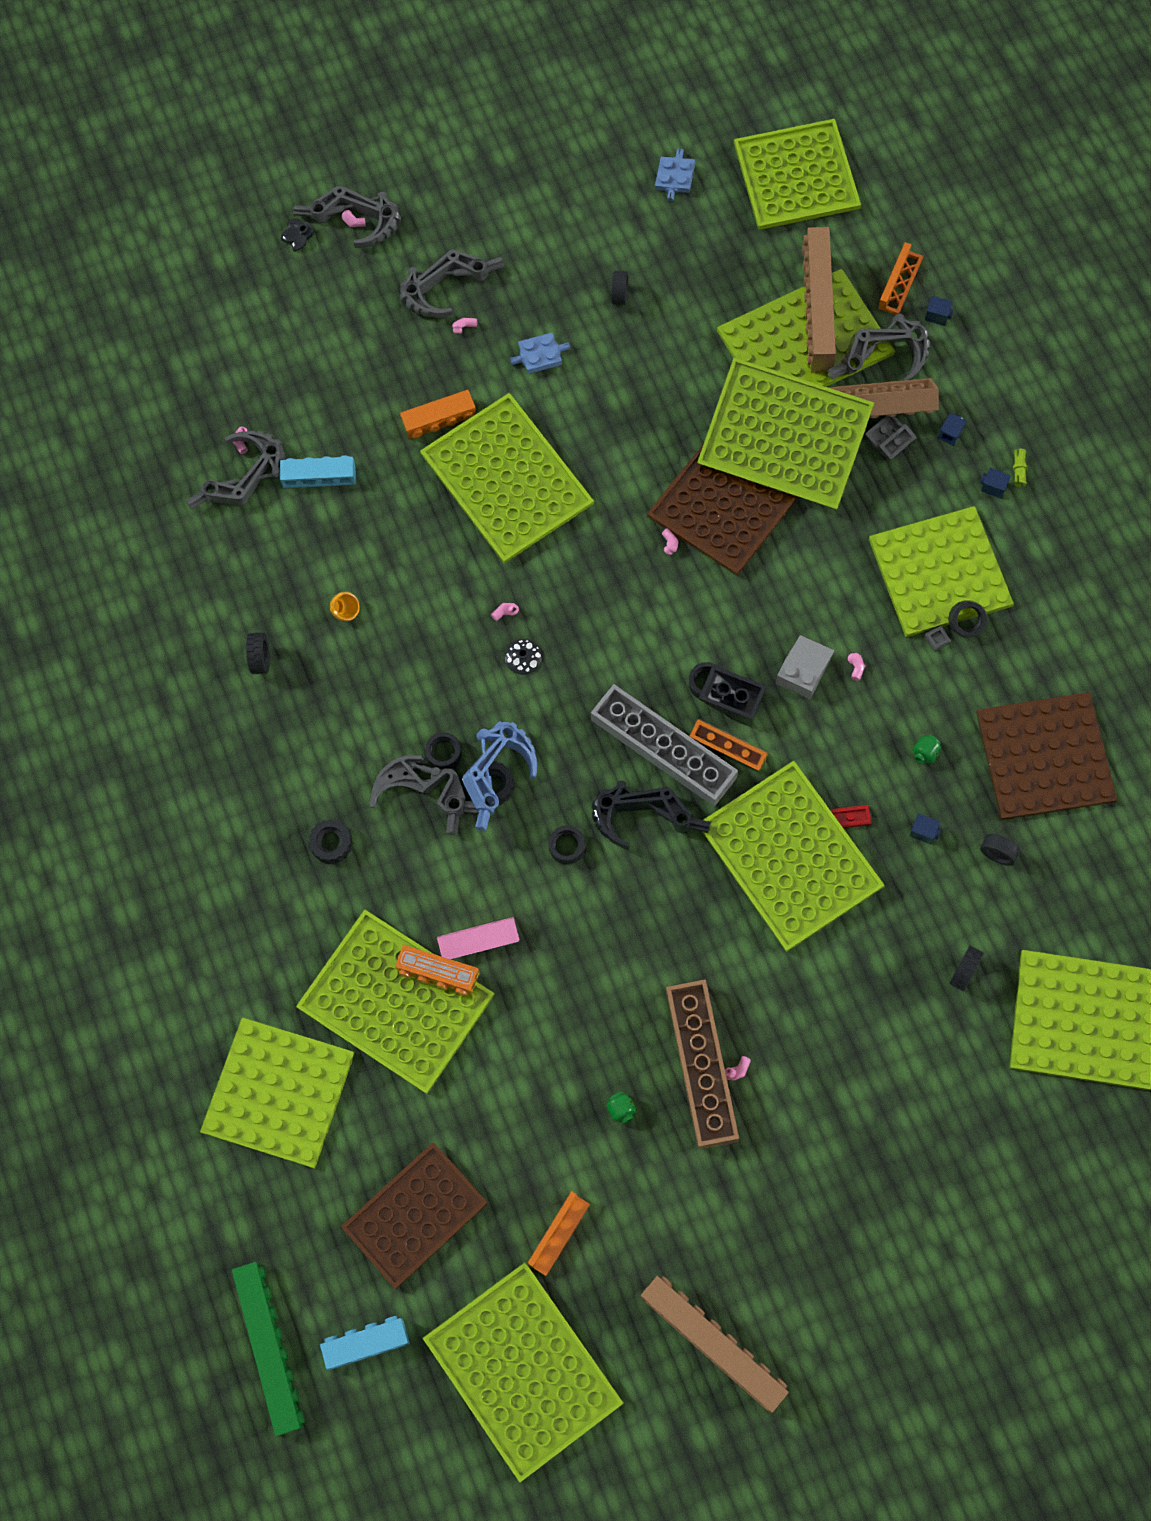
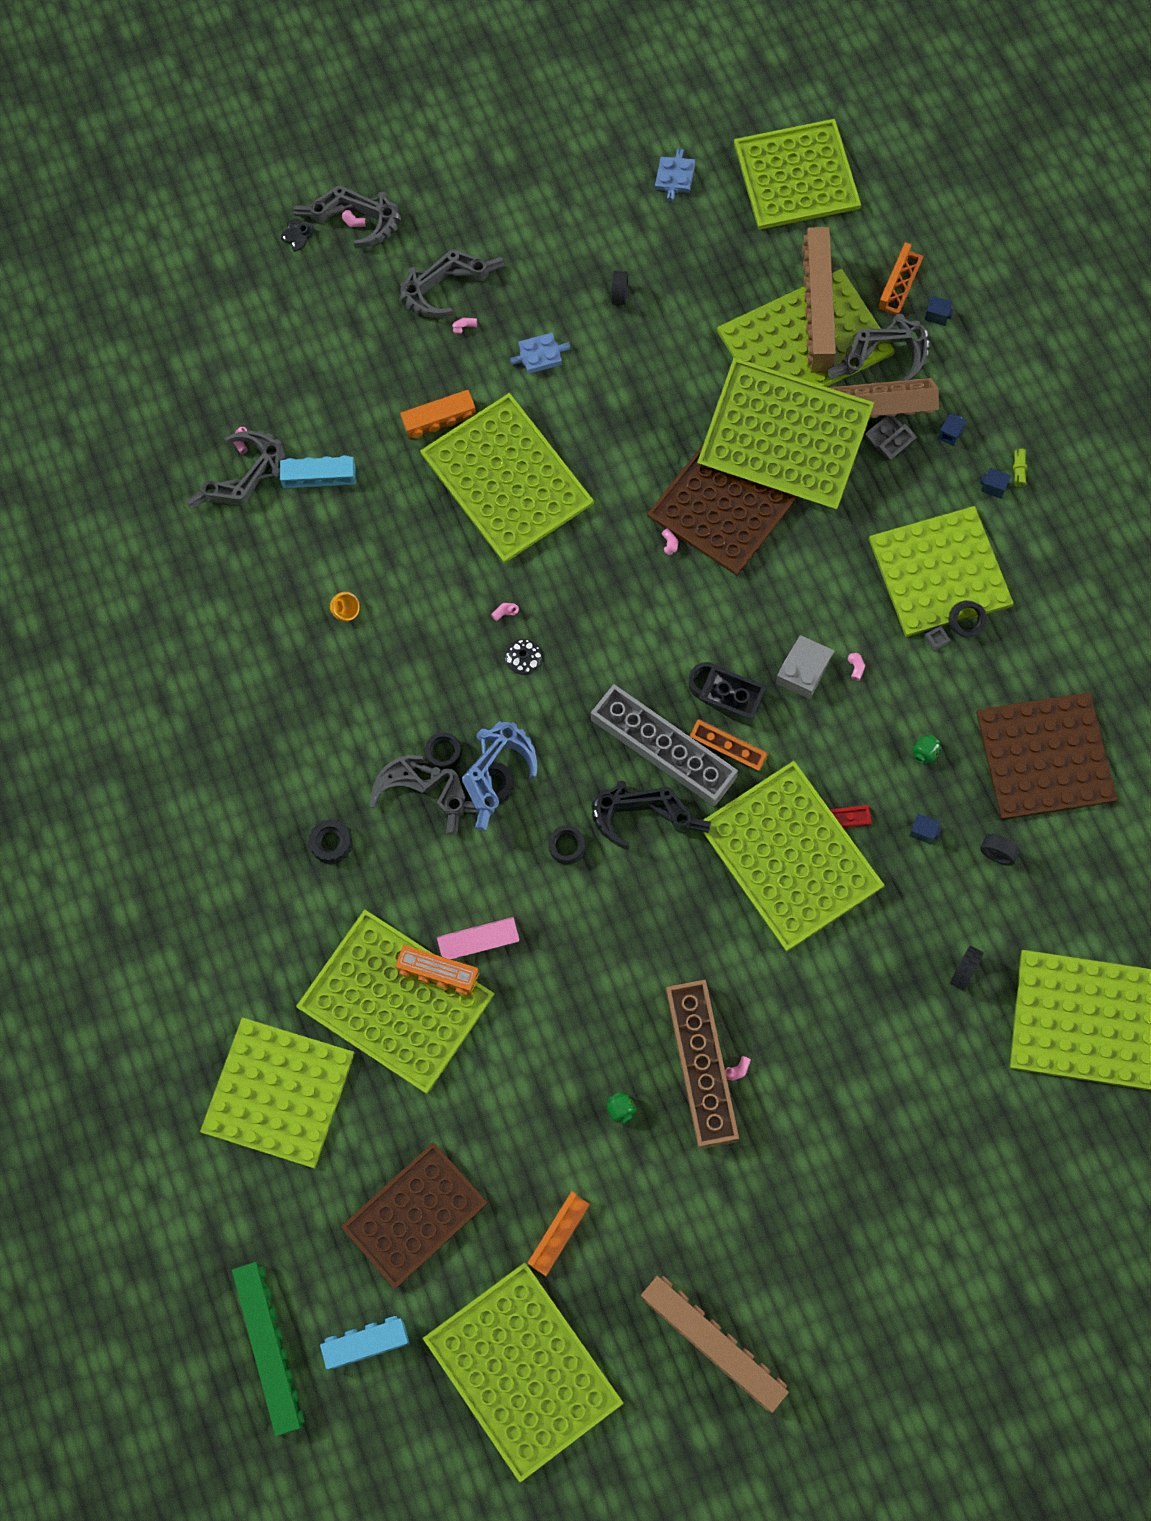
(258, 653): black tyre -> none

